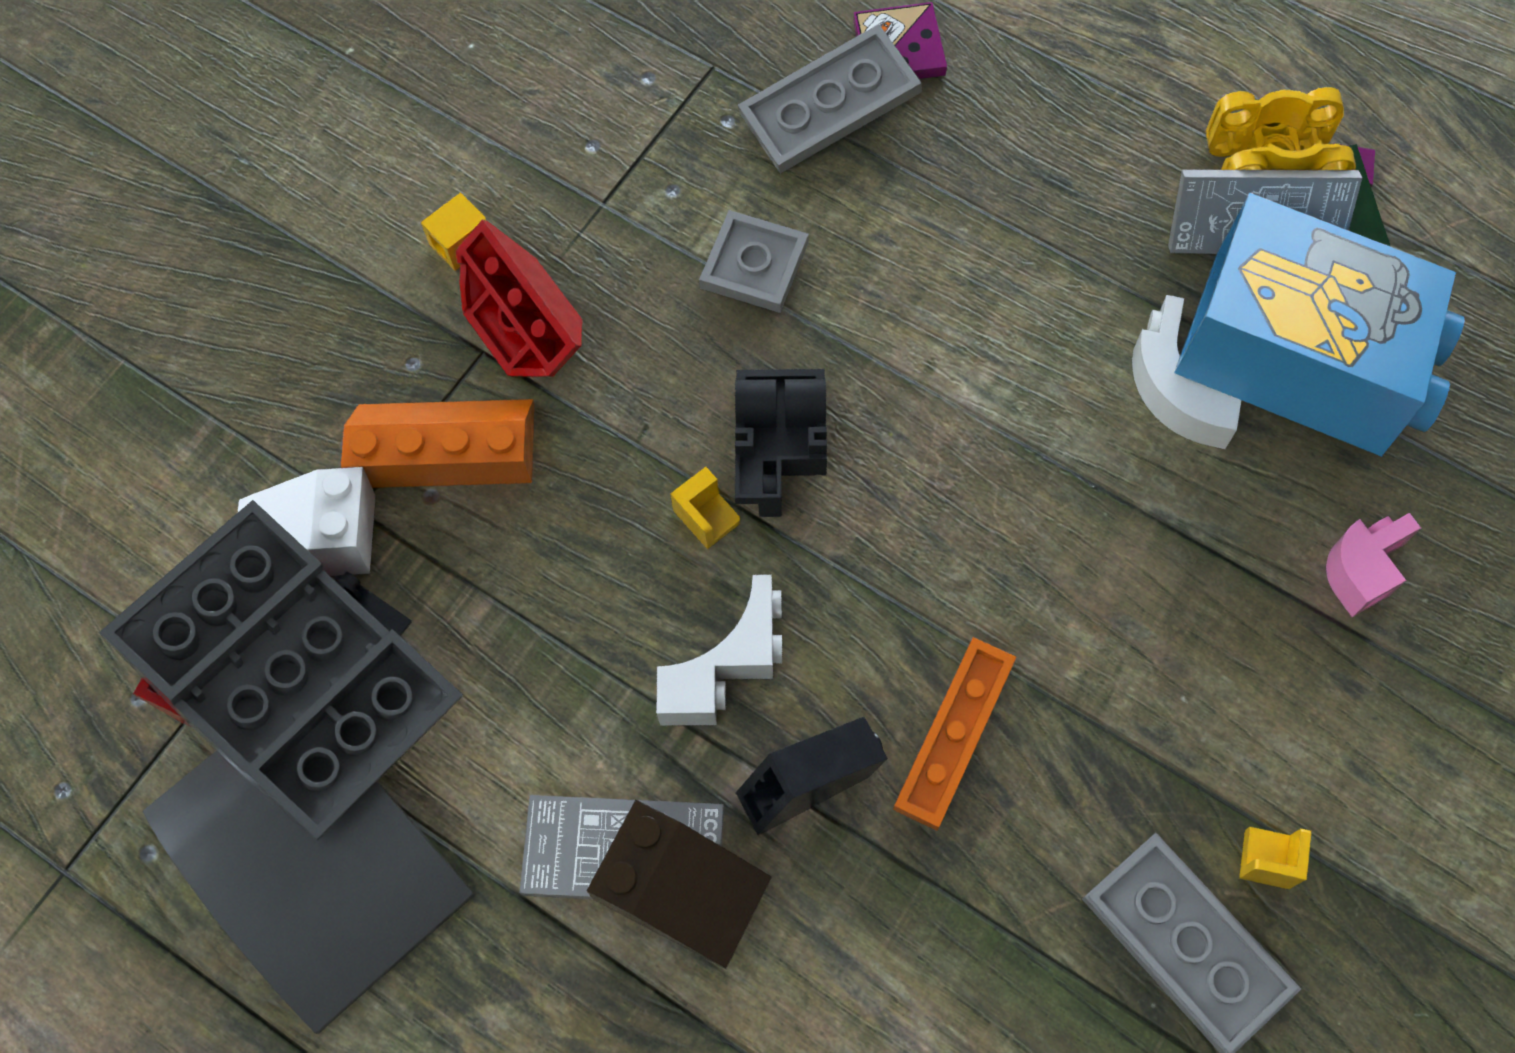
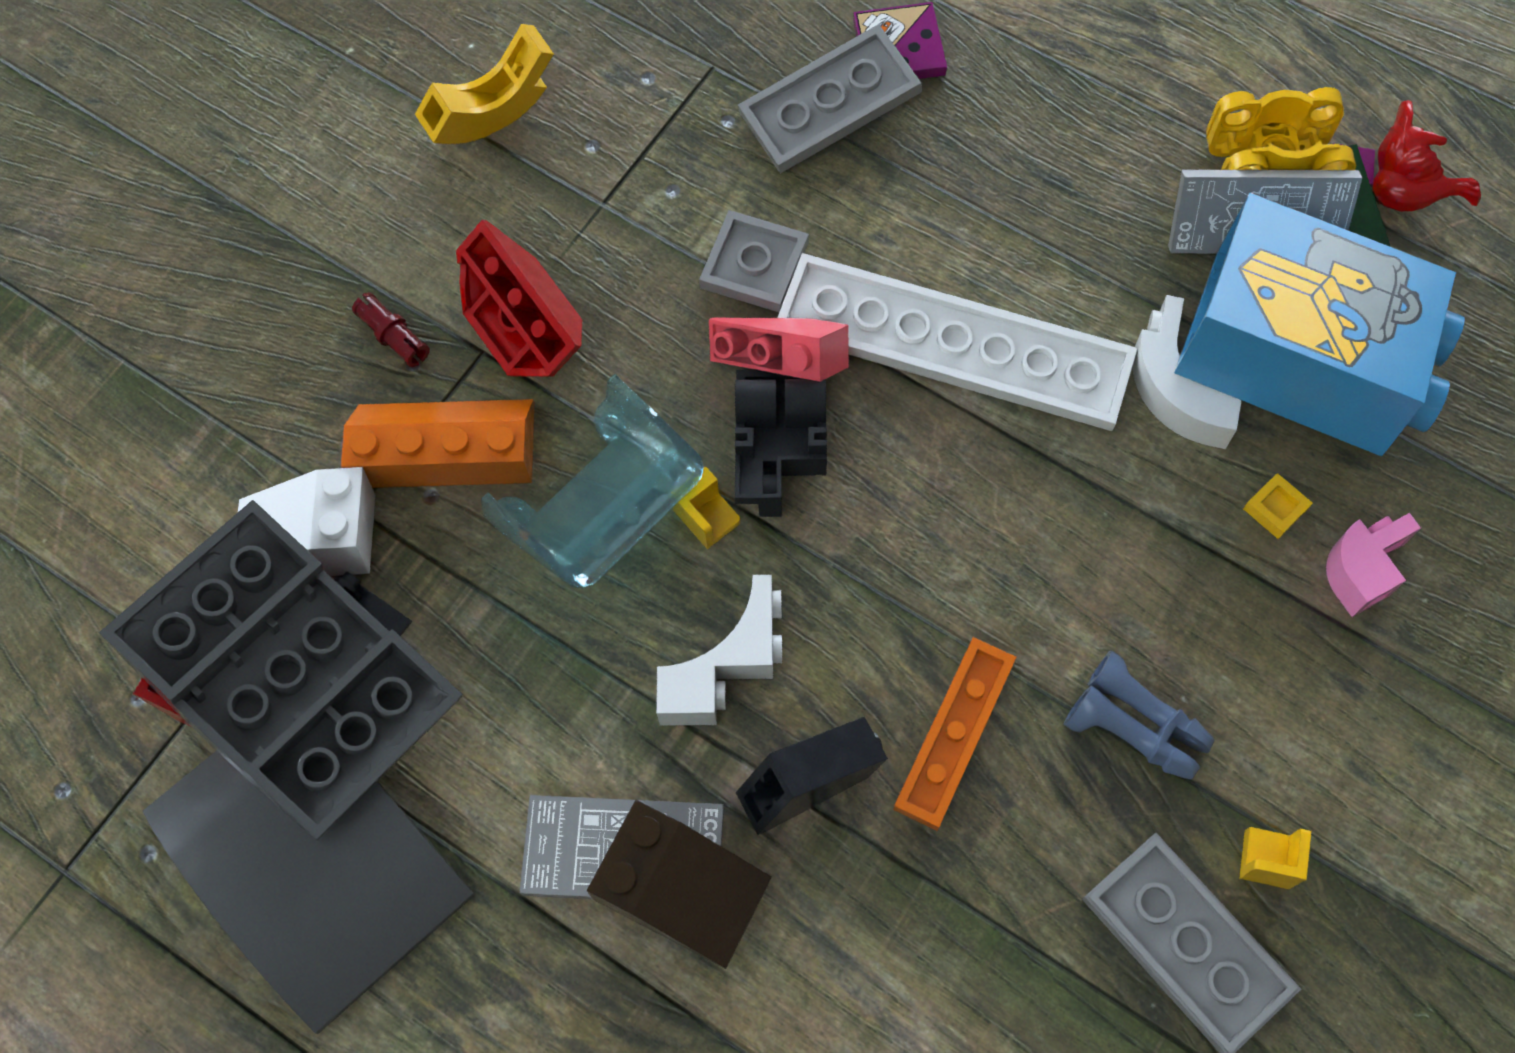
(390, 329): none -> dark red pin
(451, 226): yellow panel -> none
(493, 101): none -> yellow arch
(610, 499): none -> clear light blue windscreen
(781, 345): none -> coral slope
(965, 342): none -> white plate
(1097, 710): none -> sand blue piece
(1277, 505): none -> yellow plate
(1411, 172): none -> red piece

